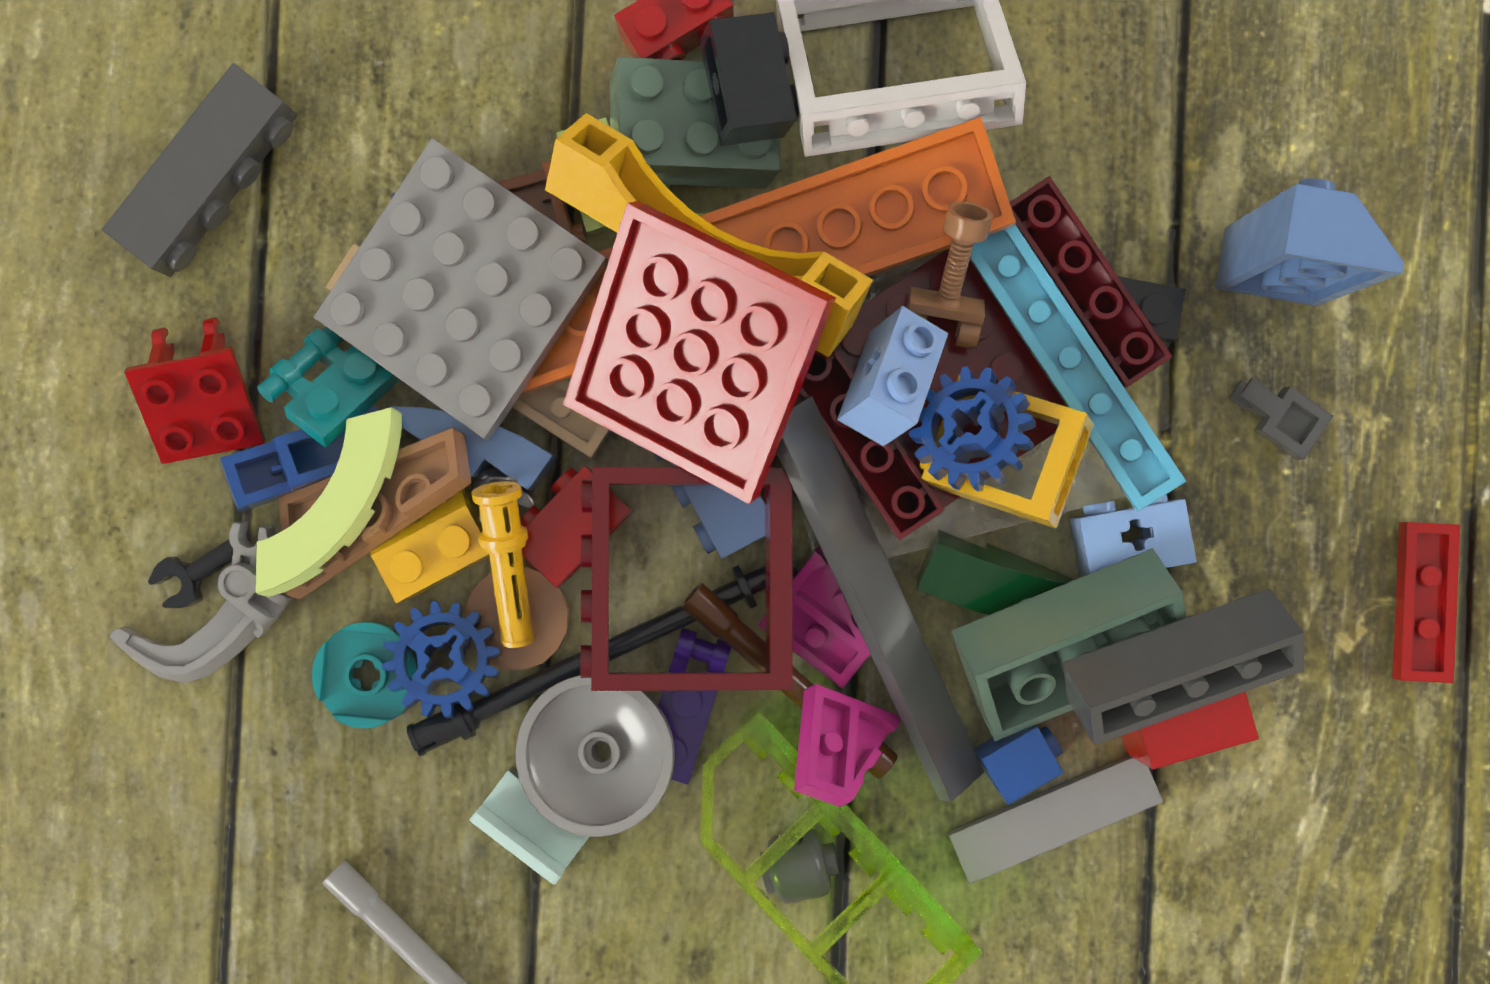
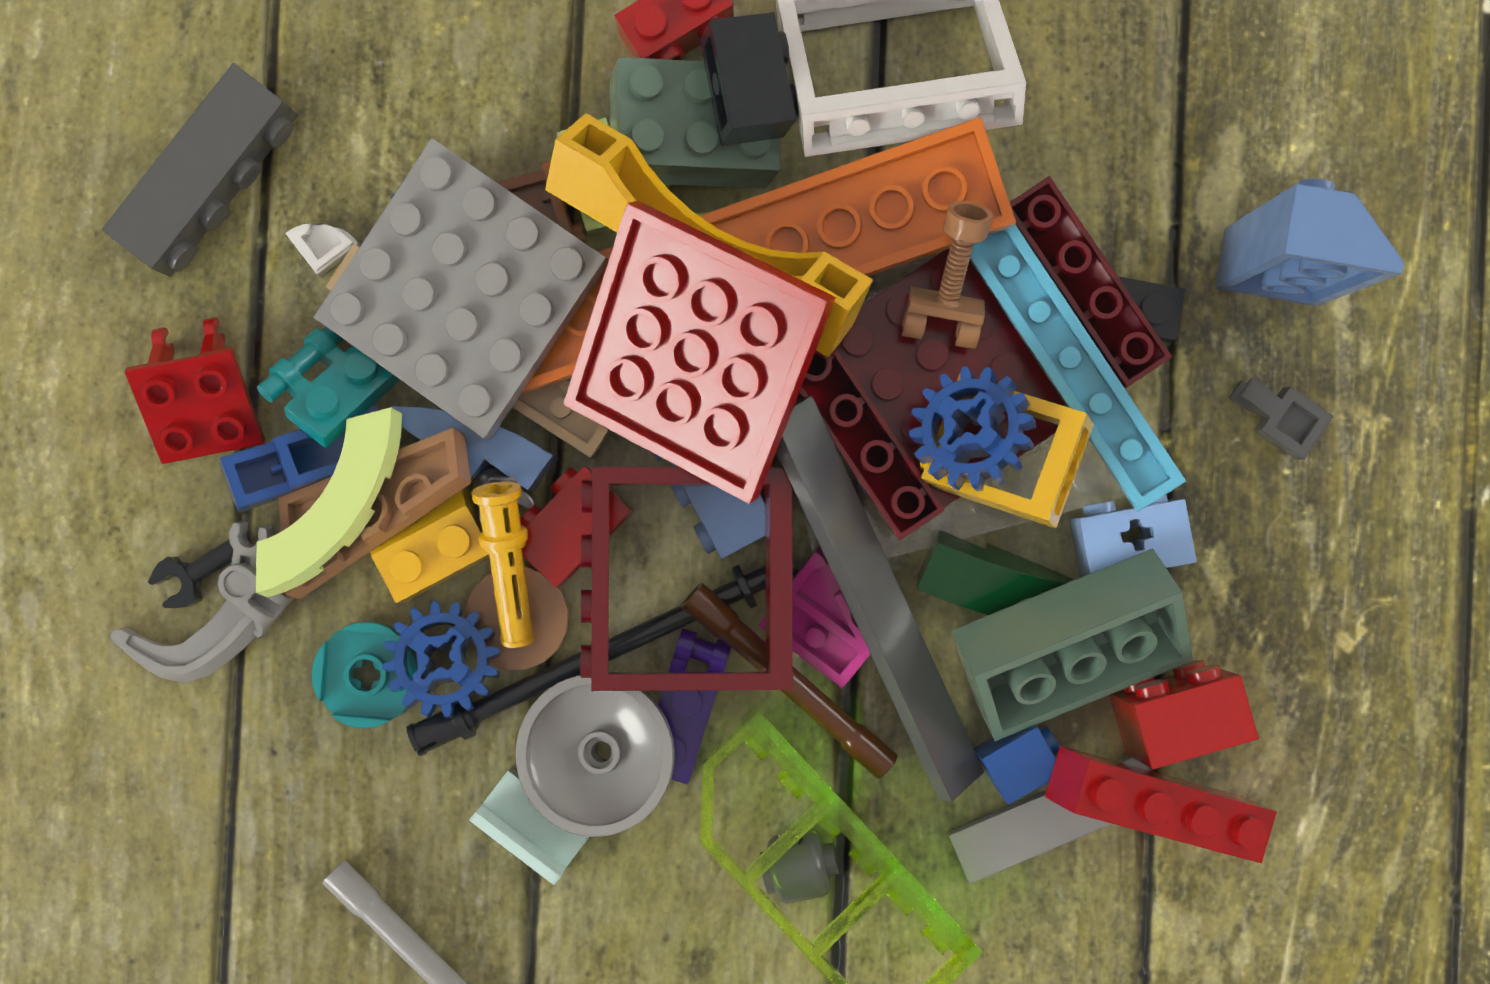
(322, 245): none -> white tile
(838, 744): dark pink wing -> none
(893, 376): light blue brick -> none
(1160, 804): none -> red brick
(1184, 666): dark grey brick -> none
(1426, 602): red plate -> none

